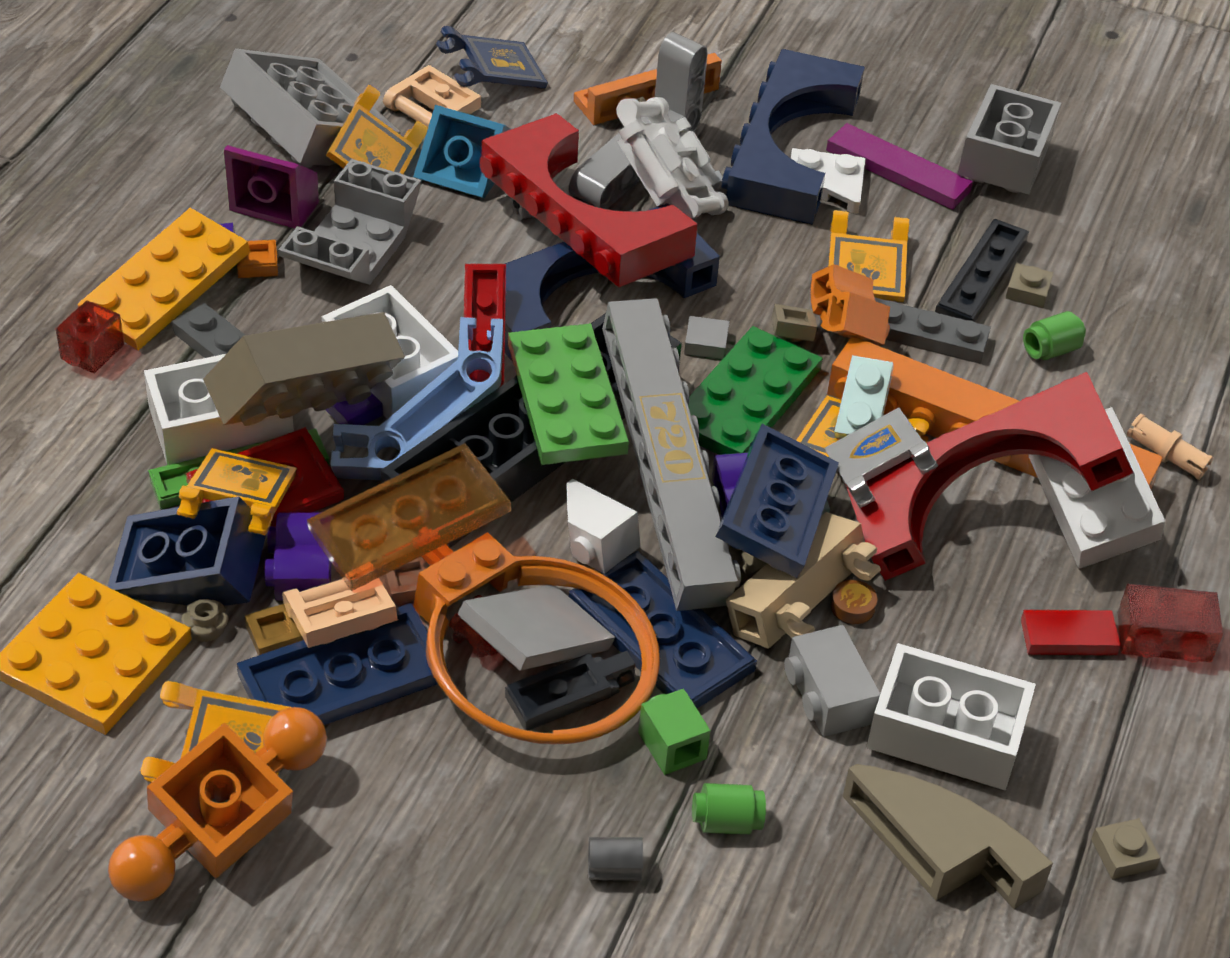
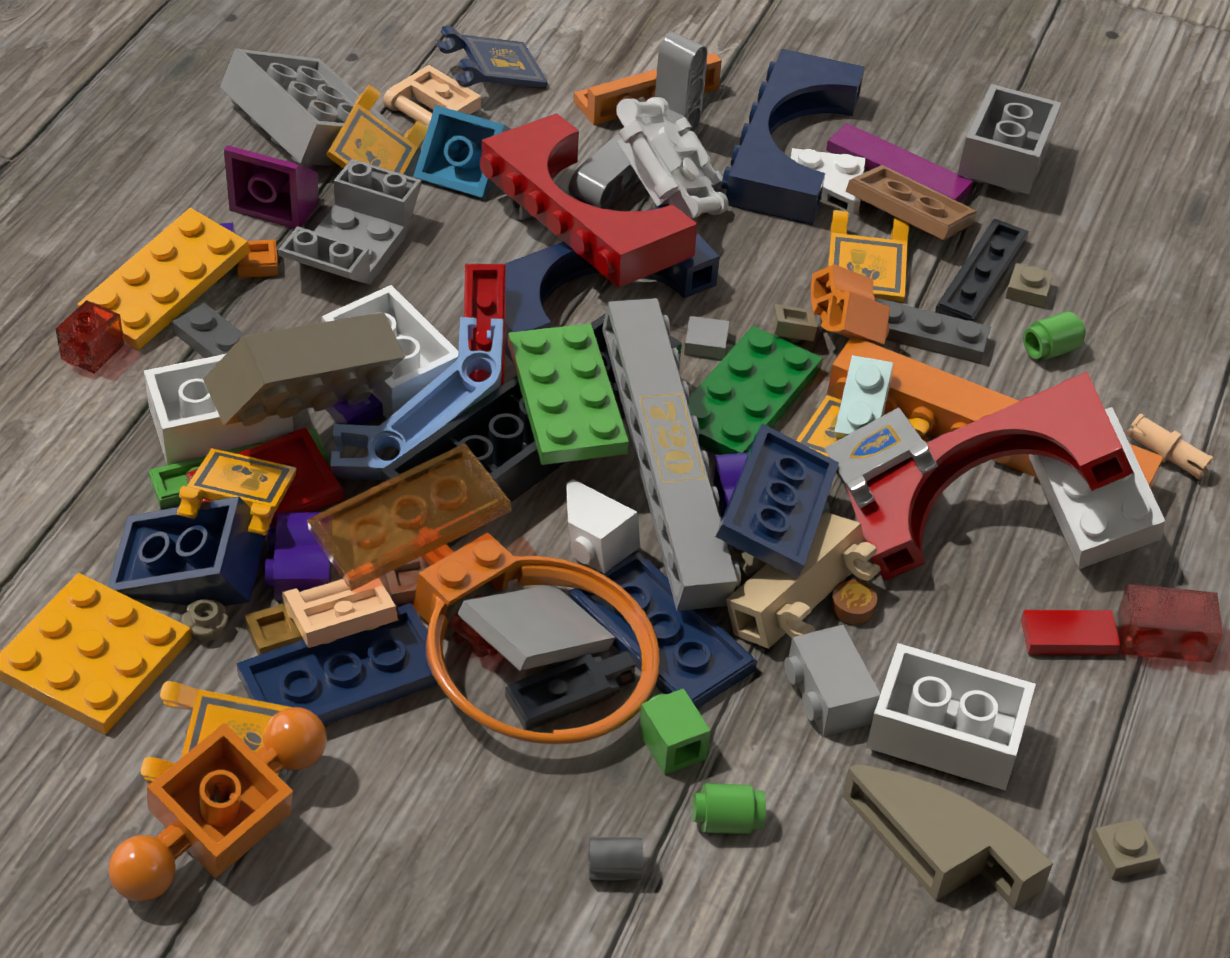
(912, 202): none -> medium nougat tile

